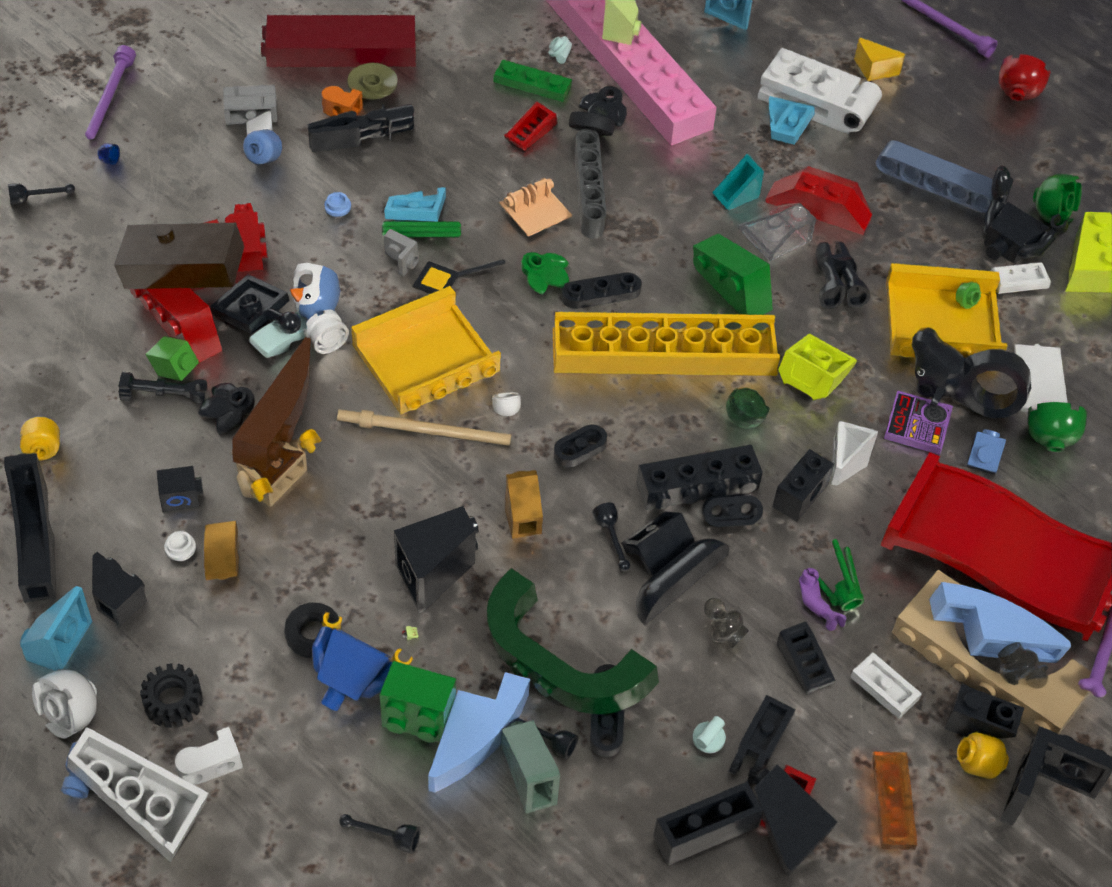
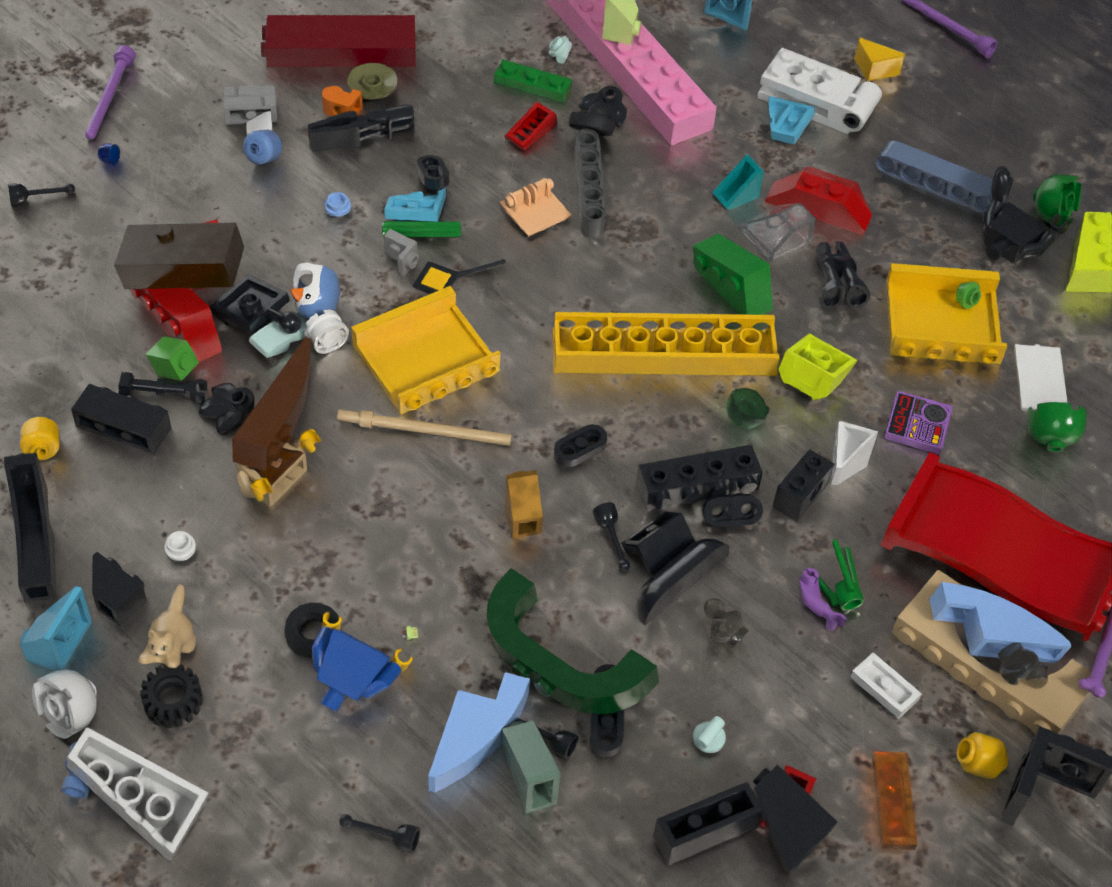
(121, 418): none -> black brick
(170, 634): none -> tan animal
(179, 488): black brick -> none
(209, 760): white leg -> none
(221, 550): pearl gold slope -> none
(251, 233): red hinge -> none
(416, 701): green brick -> none
(433, 172): none -> black plate
(435, 554): black slope -> none
(506, 403): white piece -> none
(544, 270): green plate -> none
(601, 290): black plate -> none
(763, 735): black hinge -> none
(800, 638): black slope -> none
(945, 372): black animal -> none
(983, 713): black slope -> none
(986, 451): medium blue bracket -> none
(1022, 277): white plate -> none
(1023, 77): red cylinder -> none

